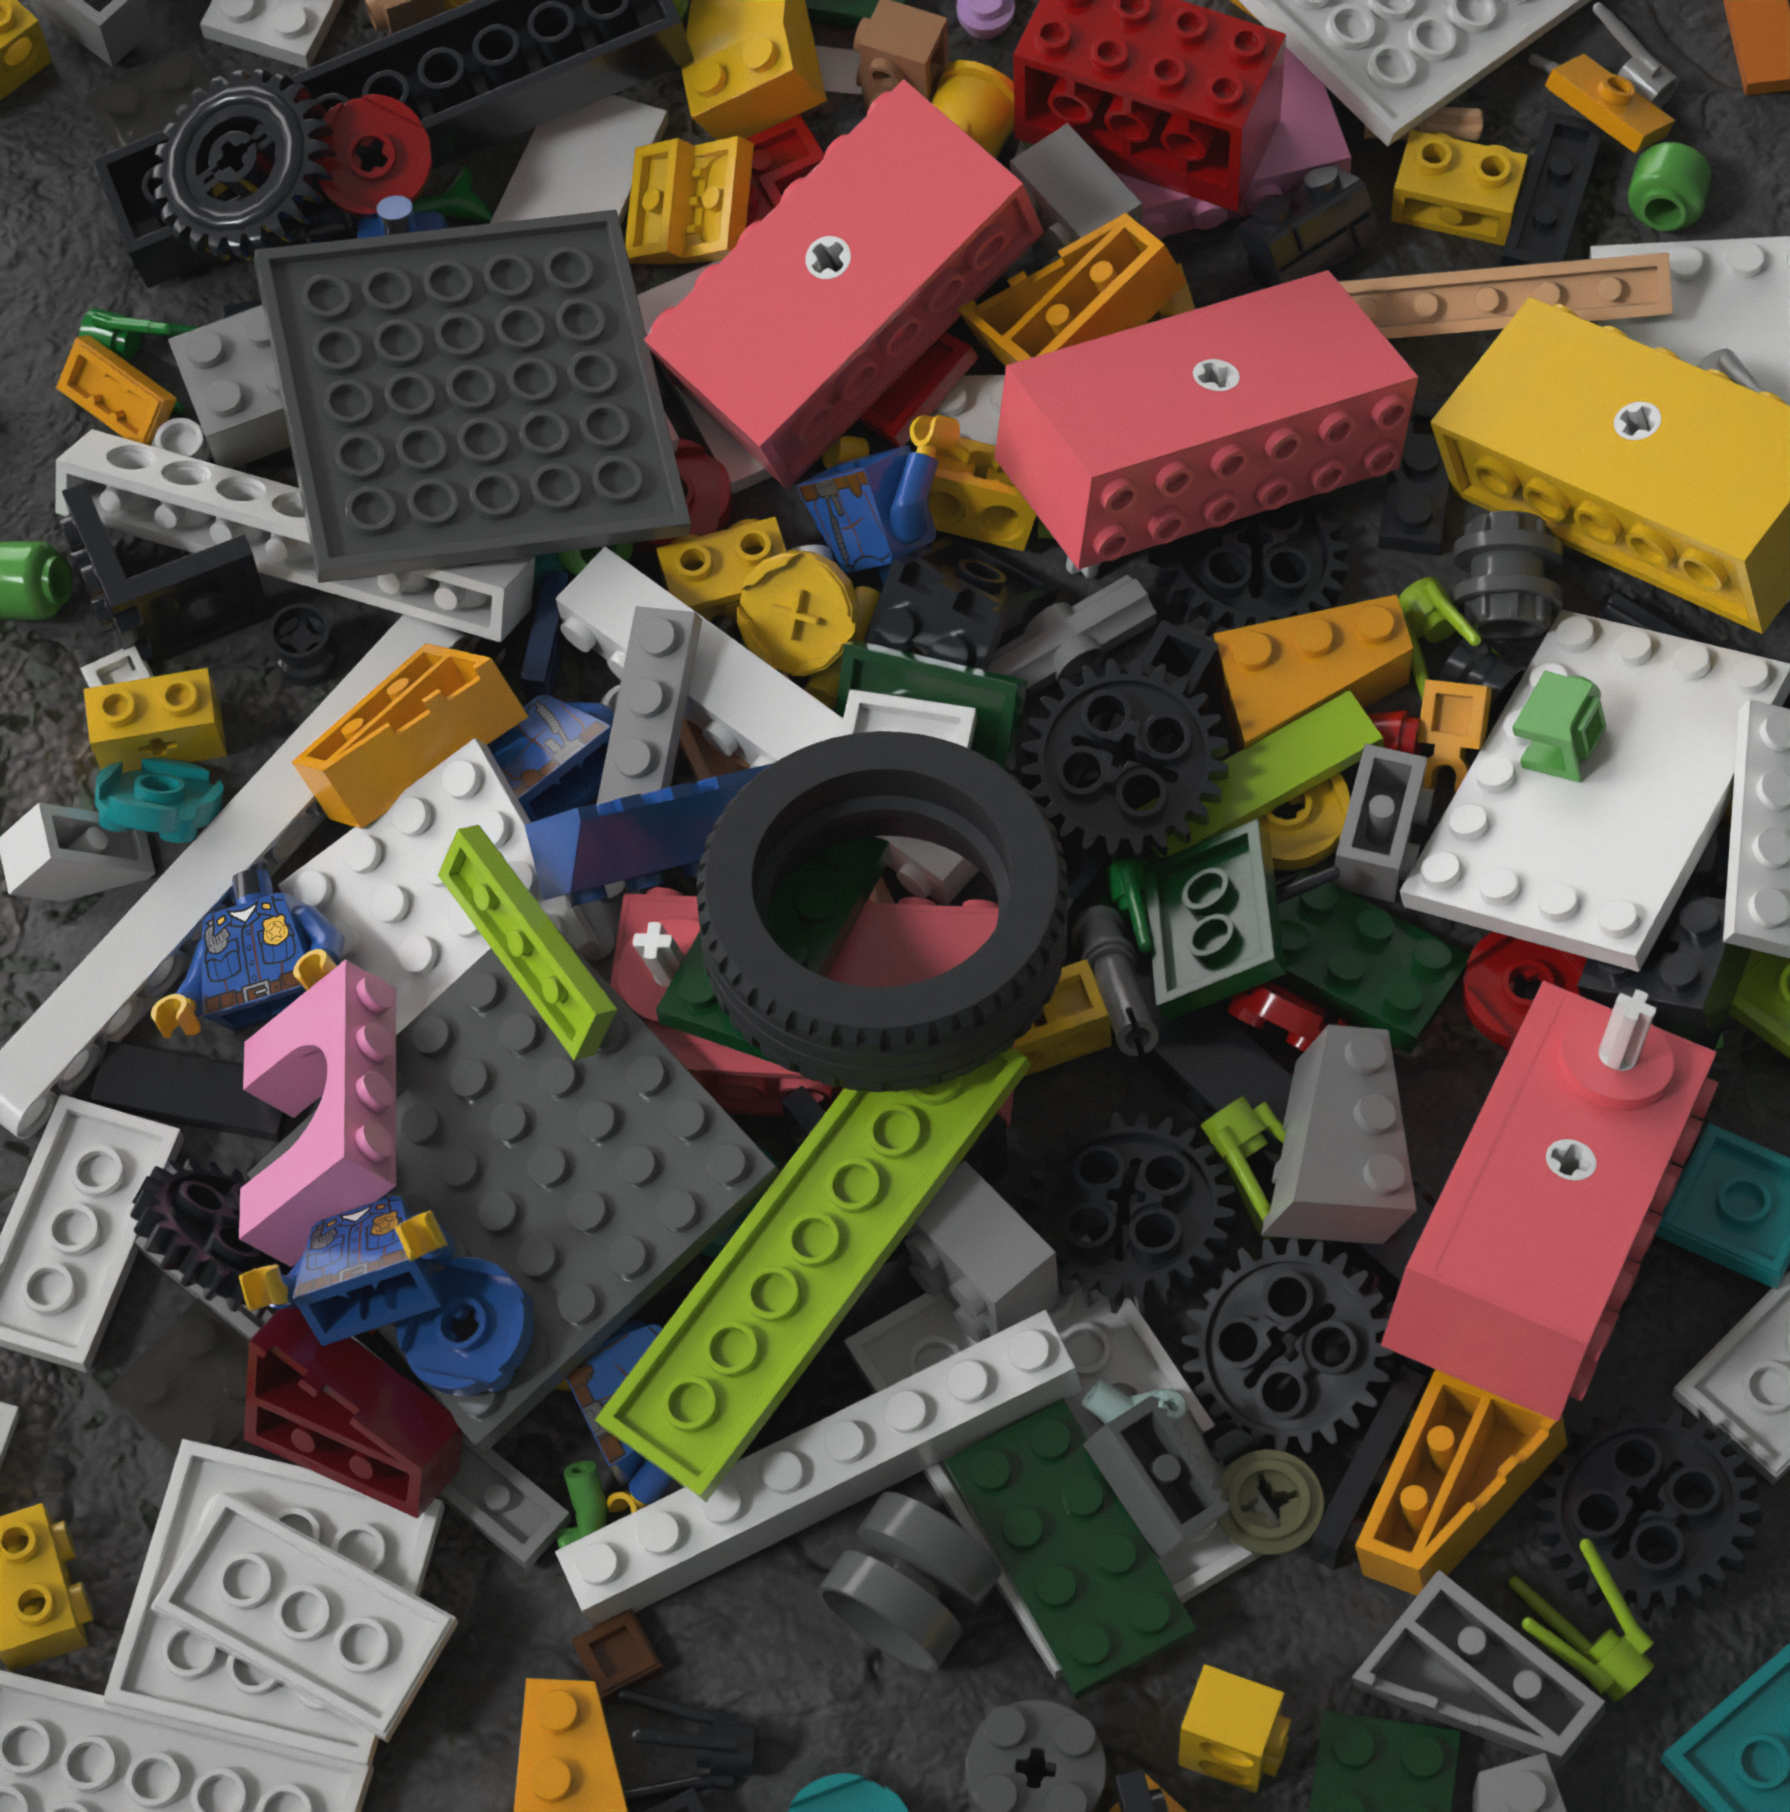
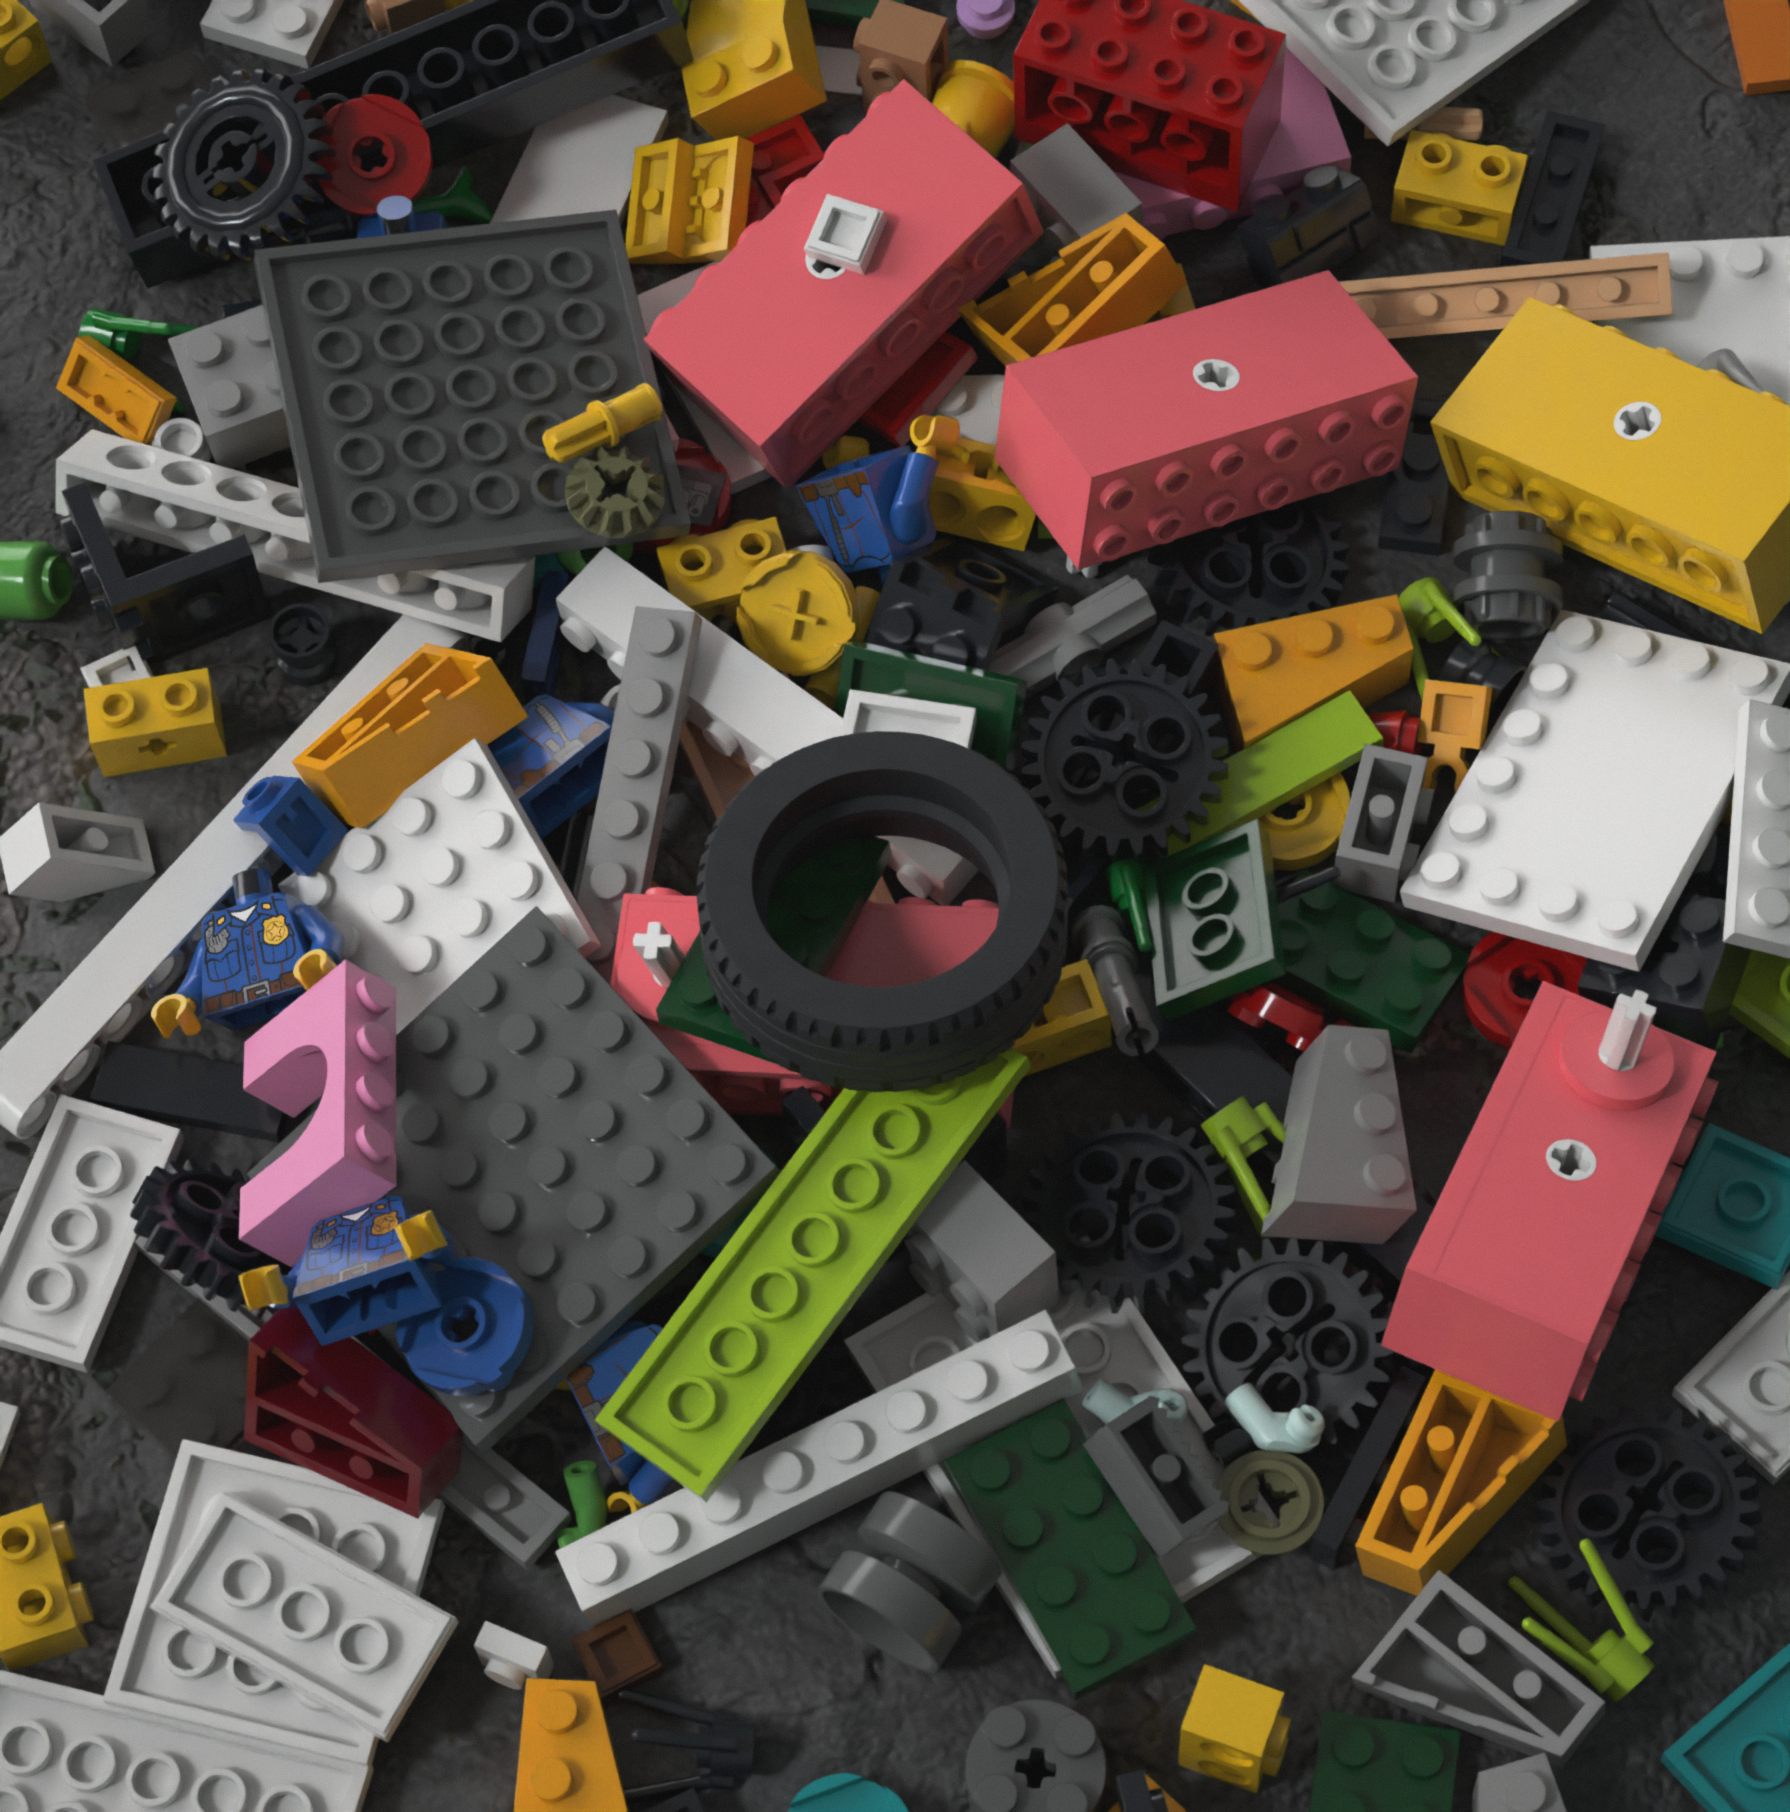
(159, 798): teal plate -> none
(291, 821): none -> blue bracket
(511, 1657): none -> white plate
(527, 942): lime plate -> none
(603, 424): none -> yellow axle
(616, 515): none -> olive gear
(629, 838): blue wedge -> none
(701, 492): none -> black sticker
(845, 234): none -> white tile
(1275, 1431): none -> light aqua arm
(1563, 722): bright green window -> none
(1609, 102): light orange plate -> none
(1642, 70): light grey plant -> none
(1669, 186): bright green head -> none

